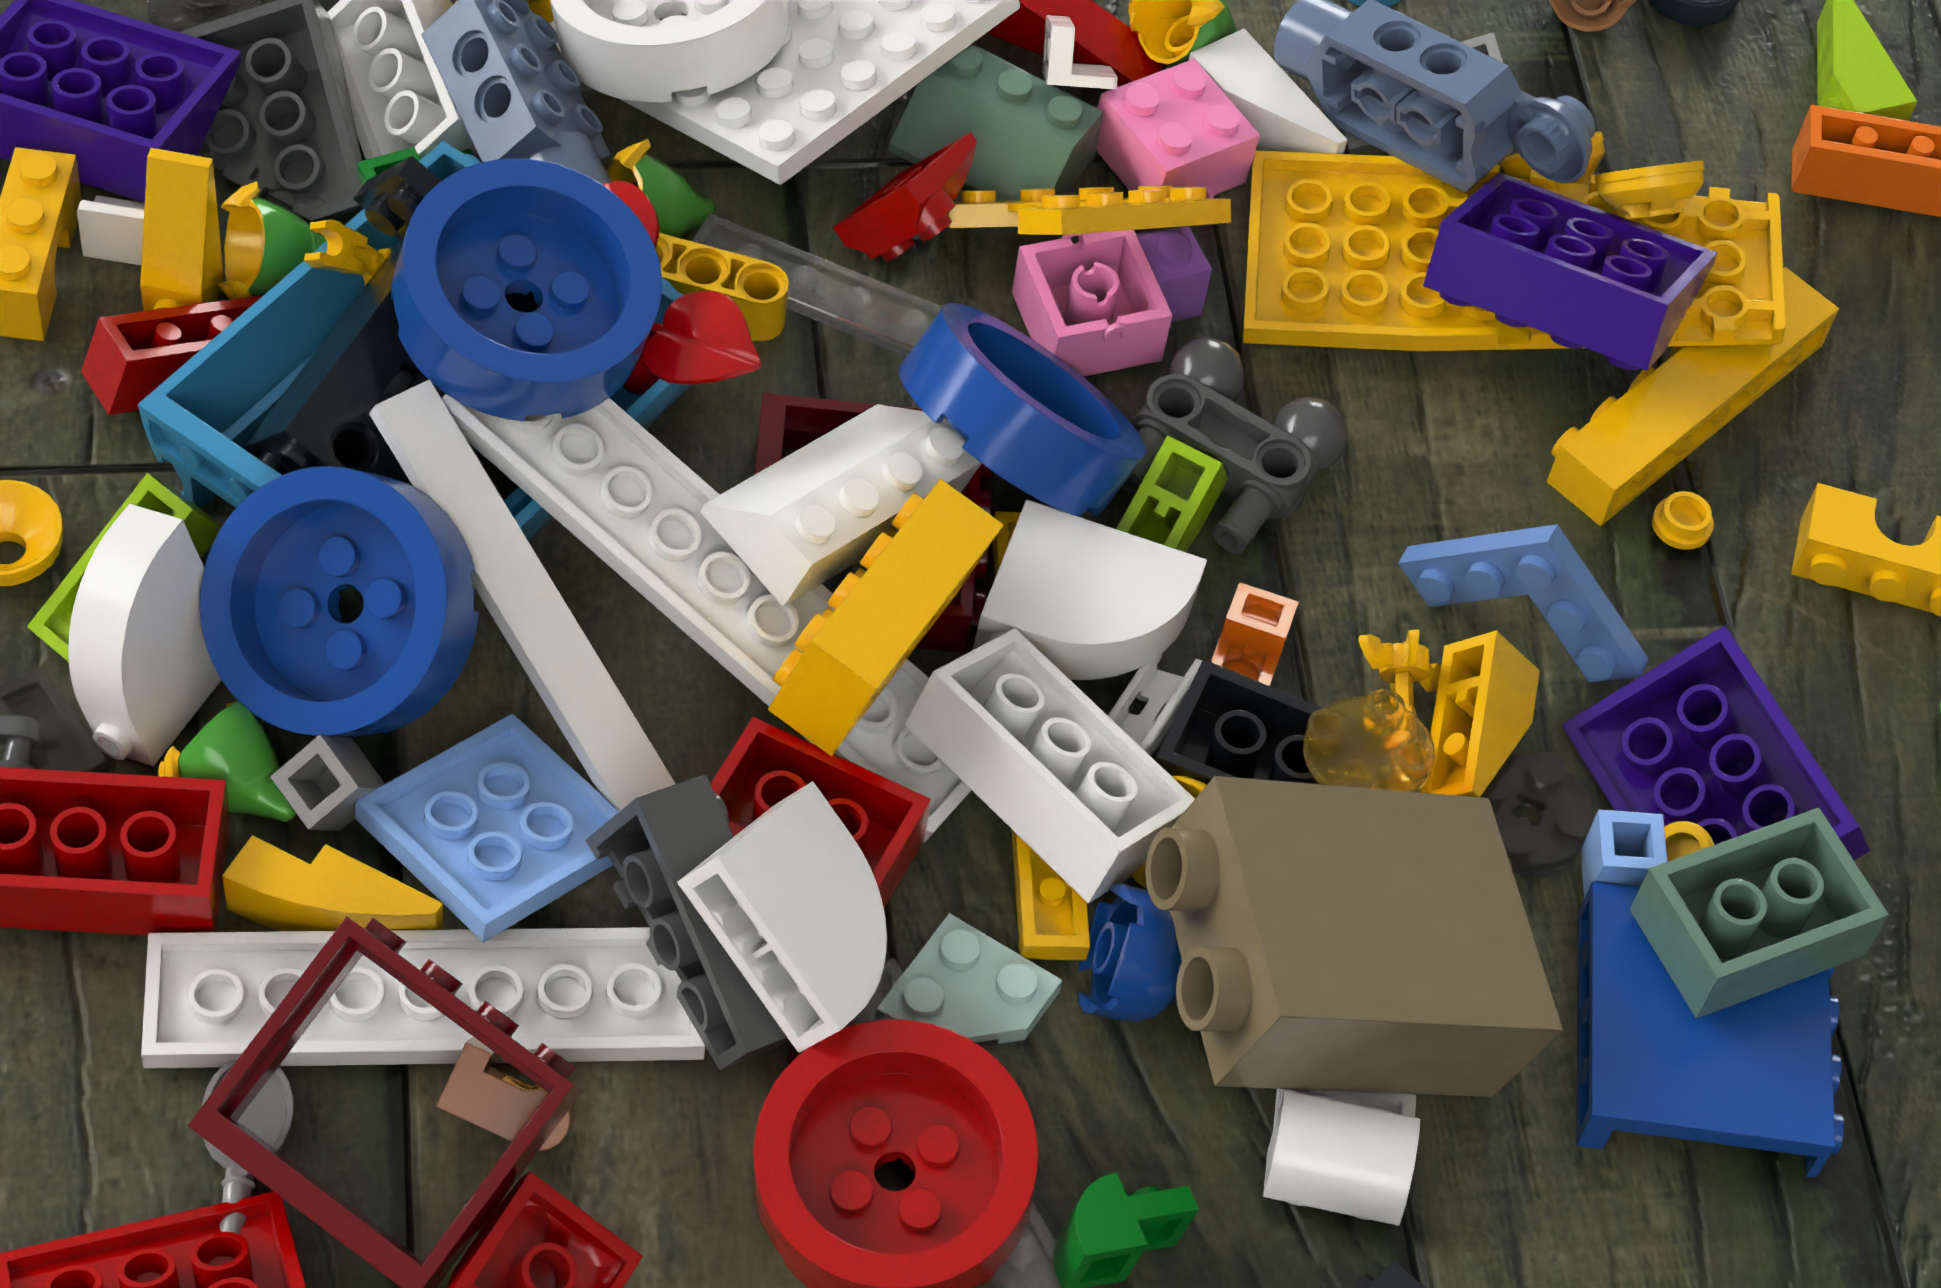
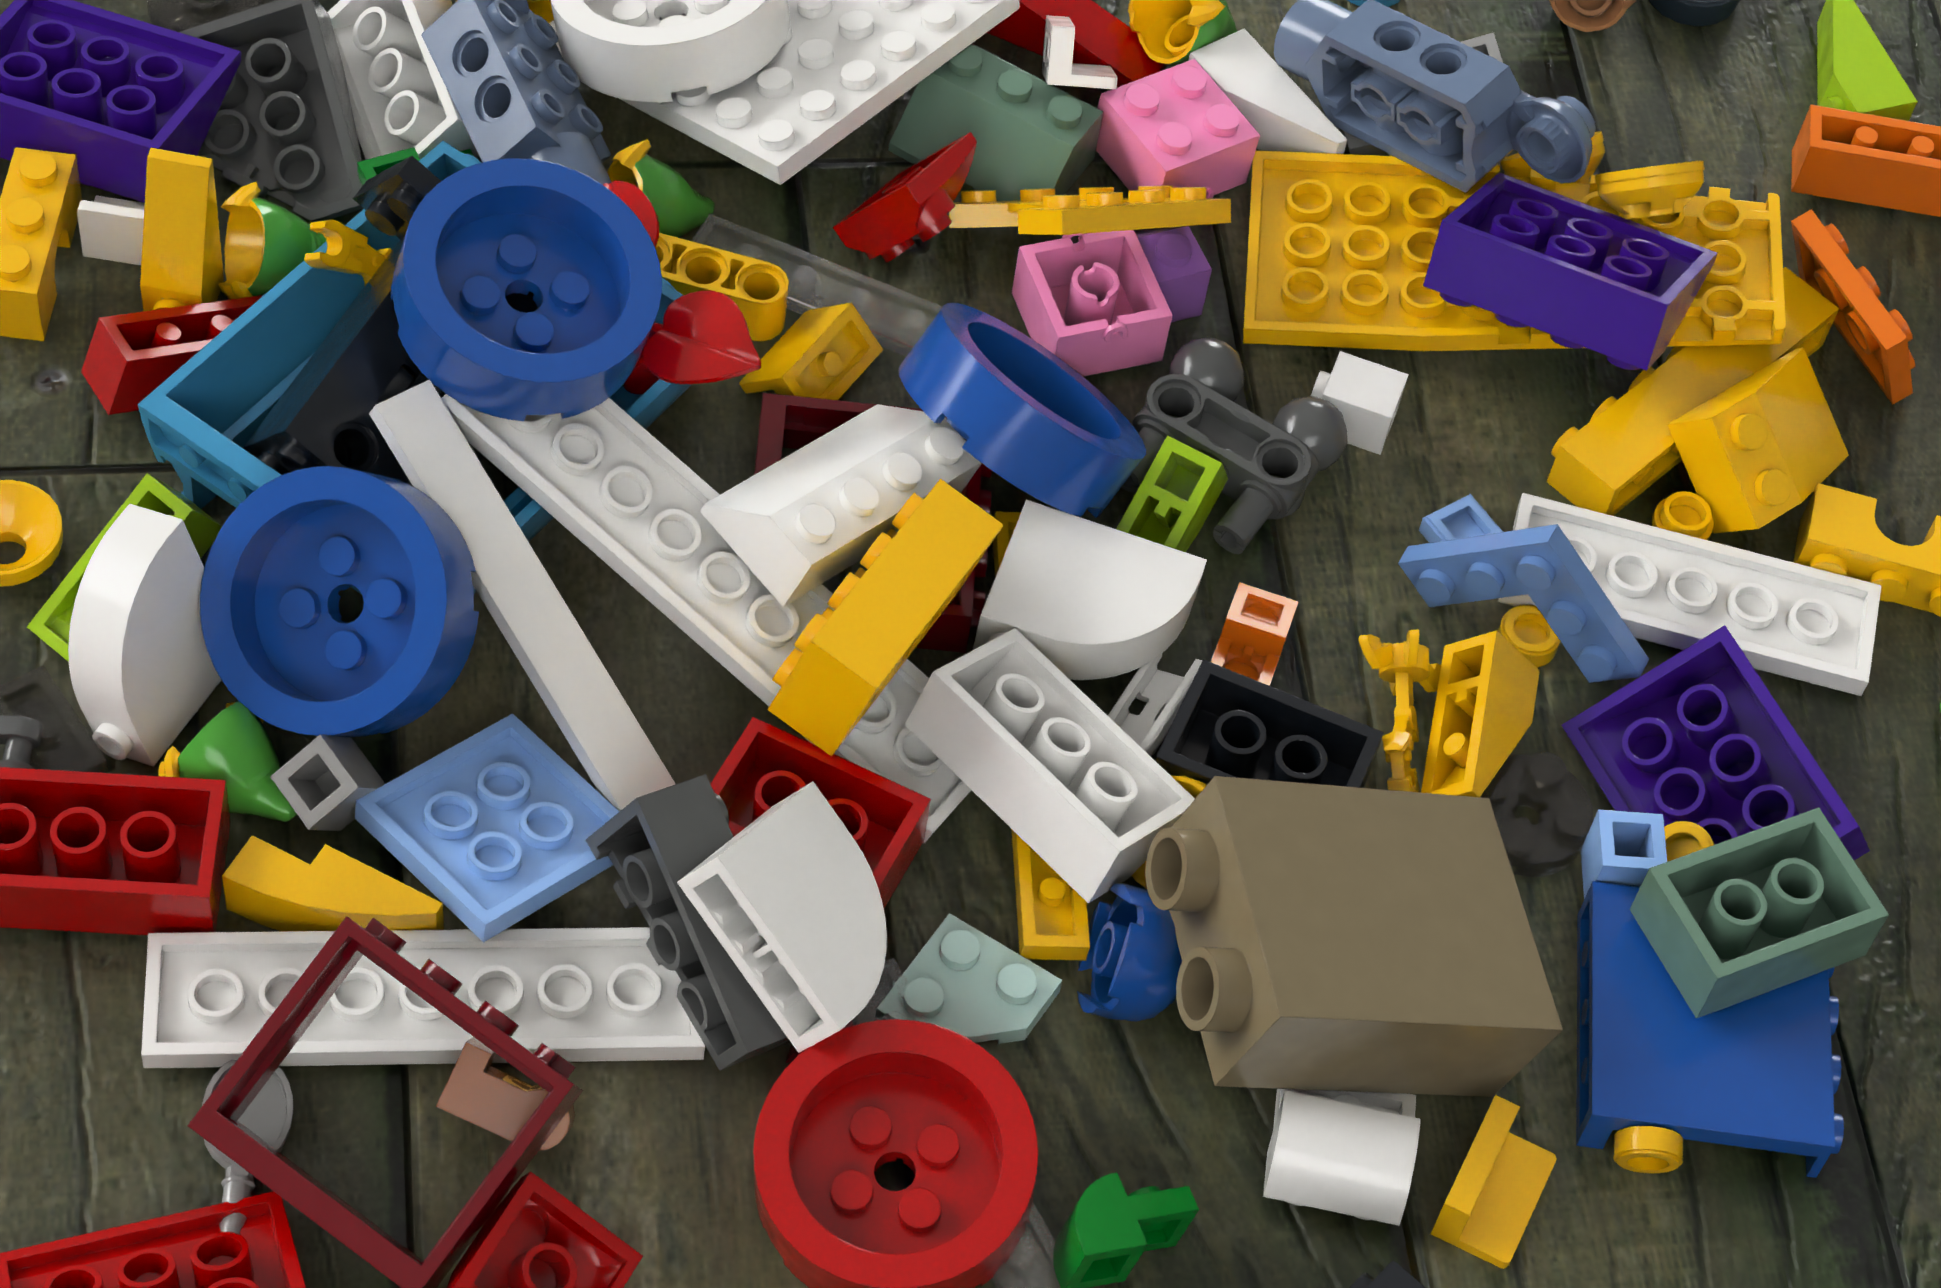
(817, 355): none -> yellow panel
(1366, 397): none -> white brick
(1369, 744): clear yellow dish -> none
(1457, 521): none -> light blue tile
(1495, 1189): none -> yellow panel
(1530, 634): none -> yellow tile
(1648, 1149): none -> yellow tile
(1686, 587): none -> white plate
(1760, 444): none -> yellow slope
(1868, 328): none -> orange plate

